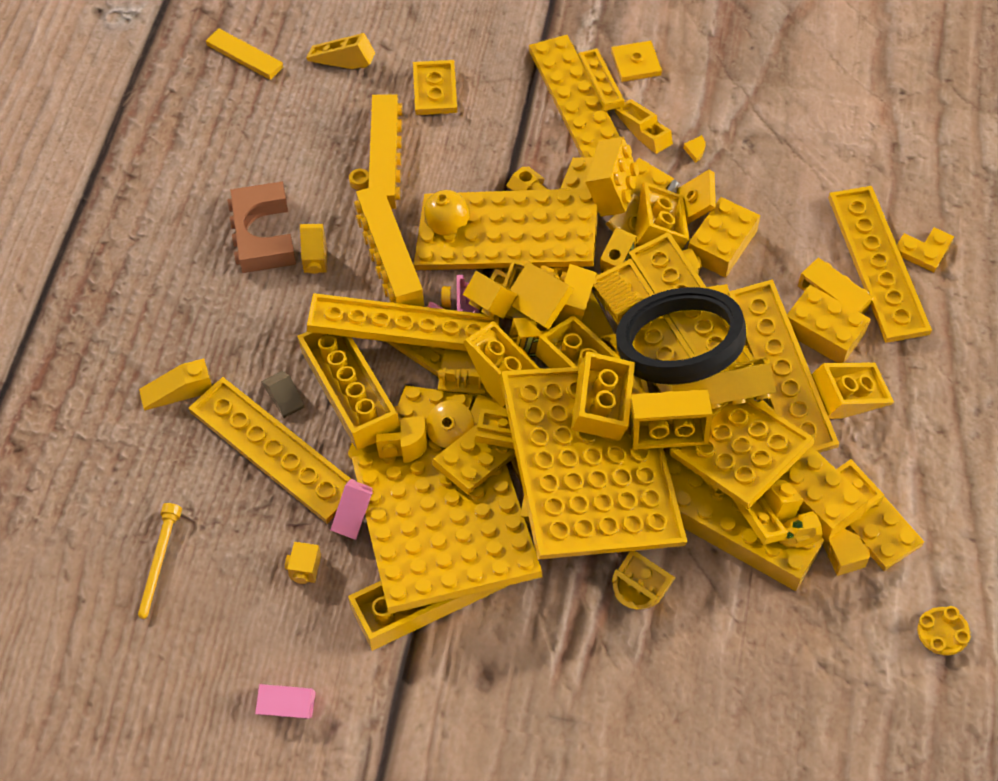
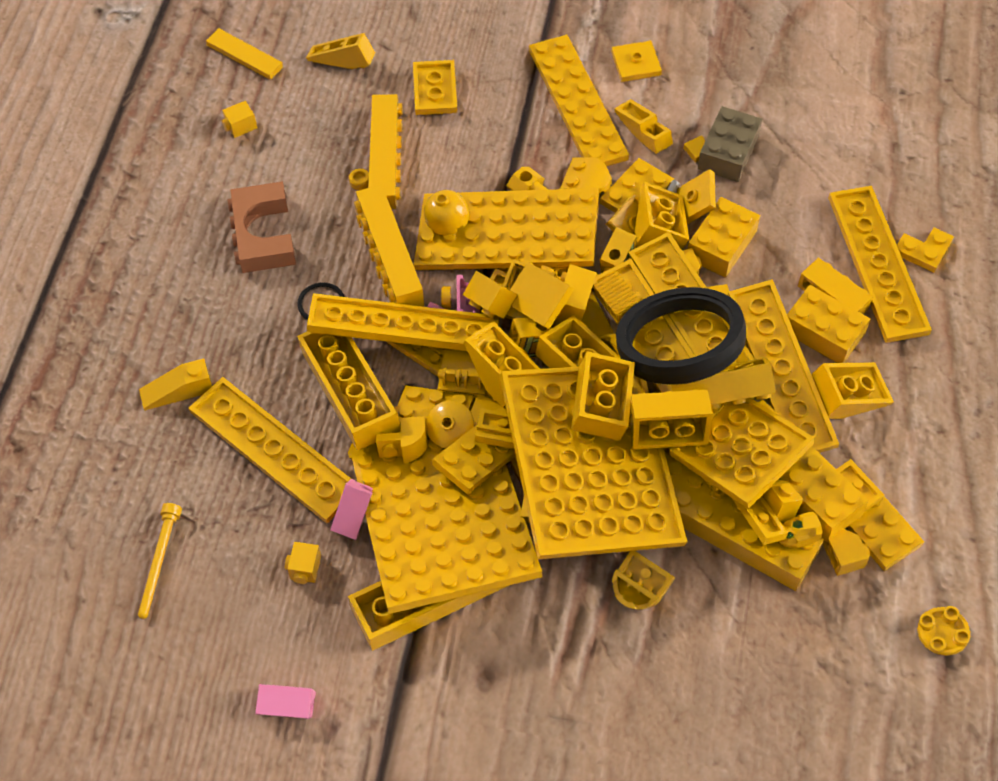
(239, 119): none -> yellow brick
(283, 393): dark tan slope -> none
(313, 248): yellow slope -> none
(315, 285): none -> black tyre
(601, 80): yellow tile -> none
(612, 176): yellow brick -> none
(730, 143): none -> dark tan brick

